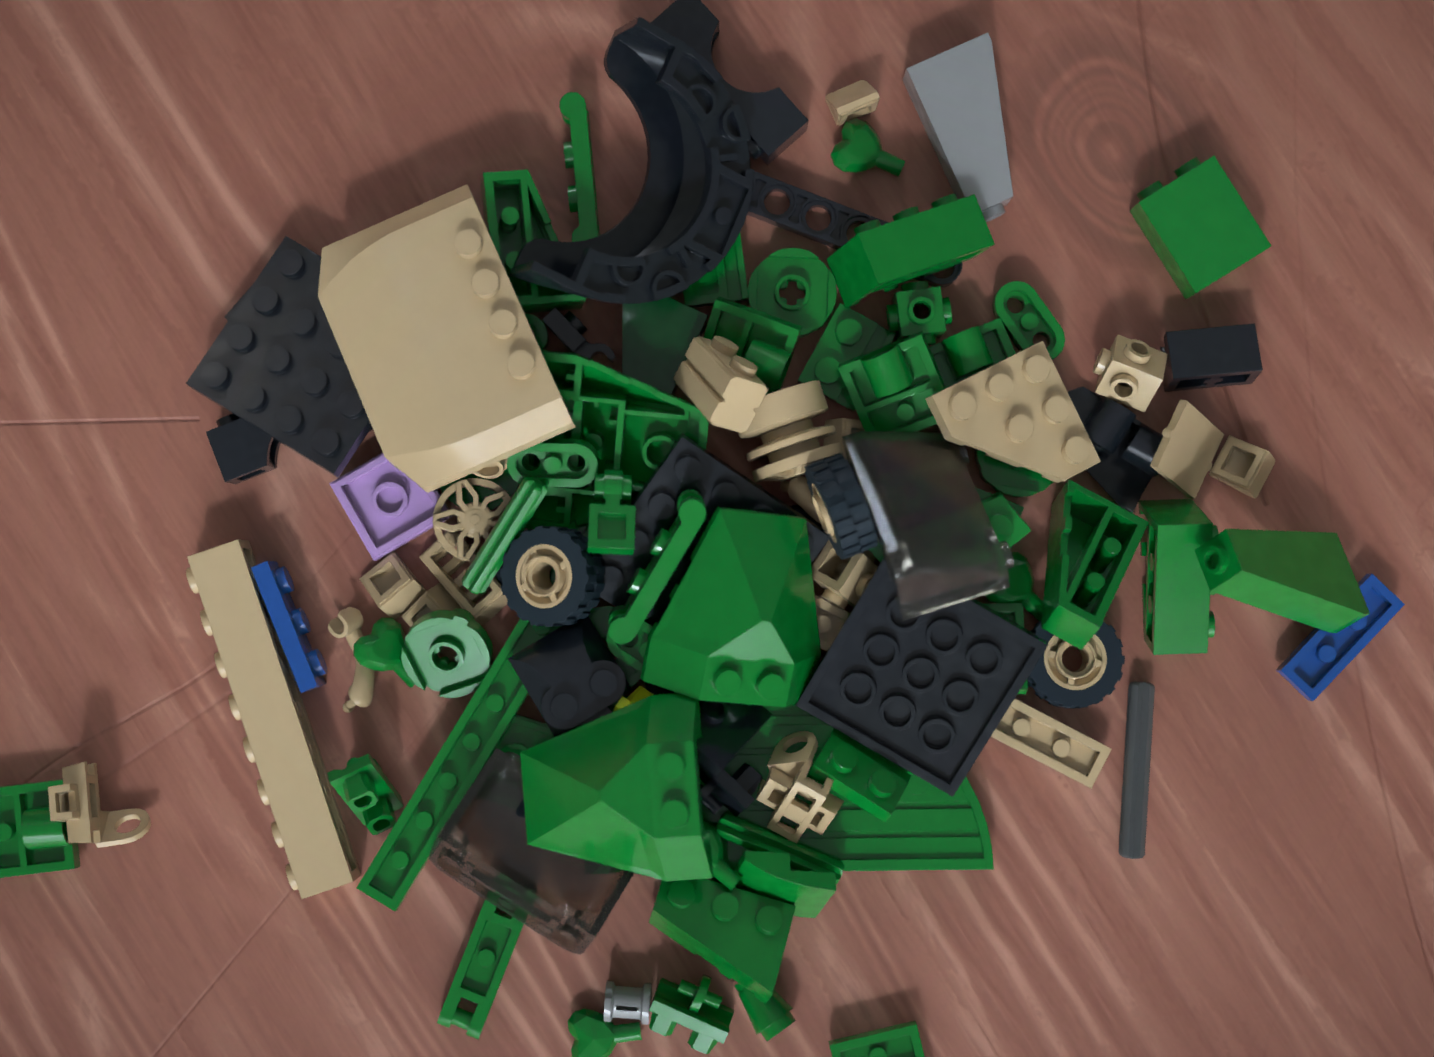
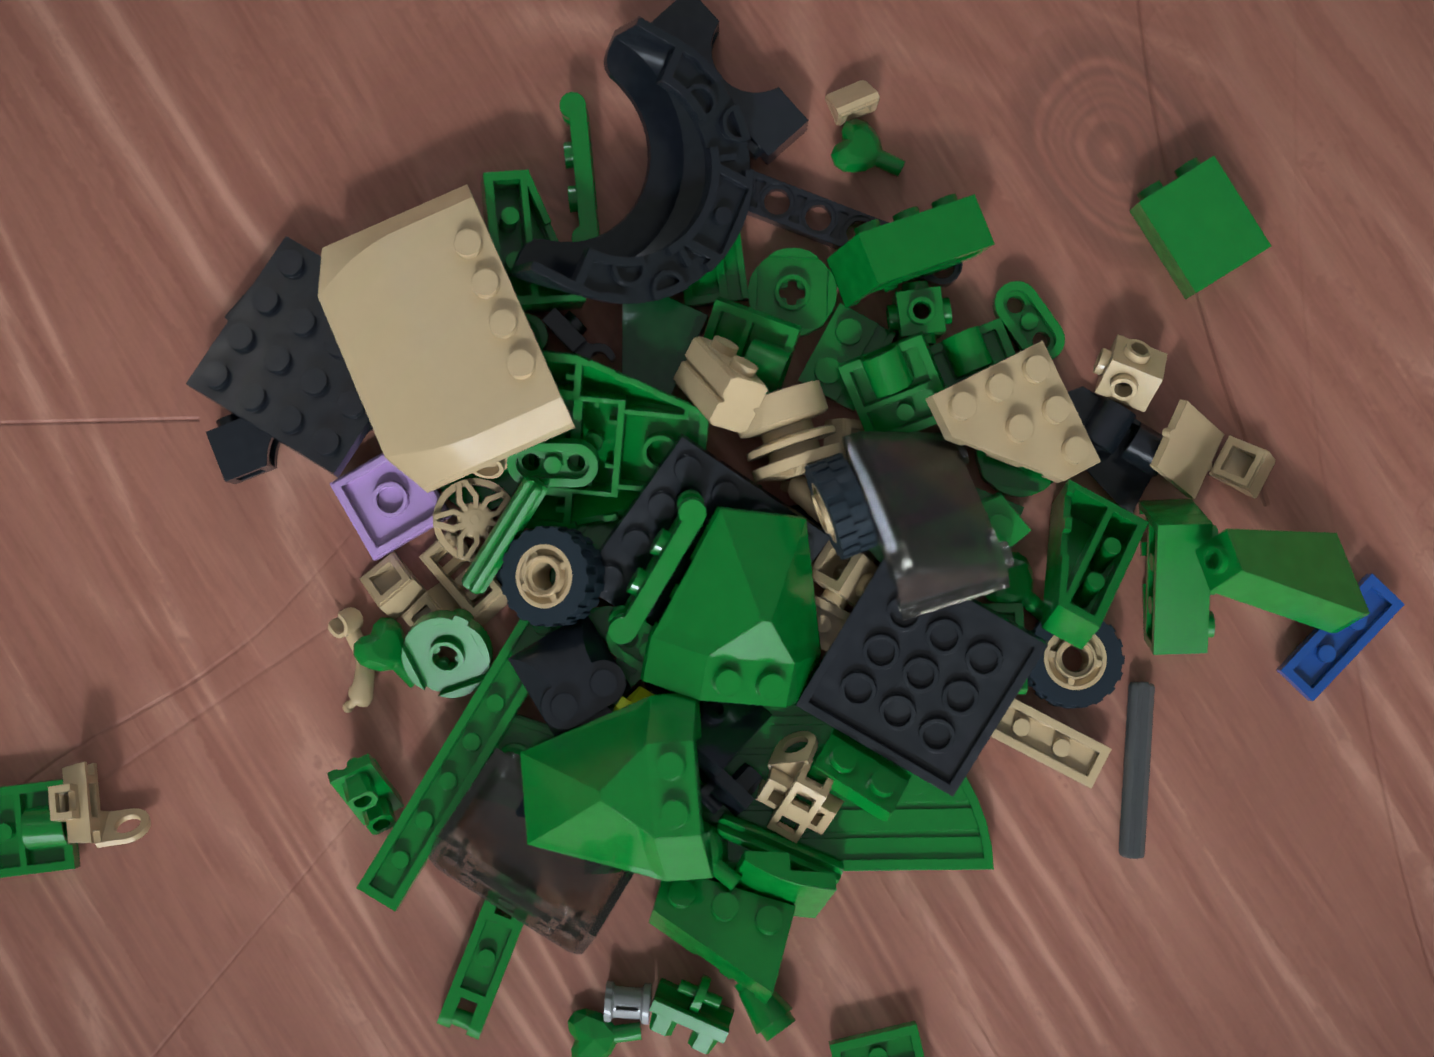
(273, 720): tan brick -> none
(290, 625): blue plate -> none
(610, 523): green plate -> none
(964, 121): light grey slope -> none
(1211, 357): black hinge -> none

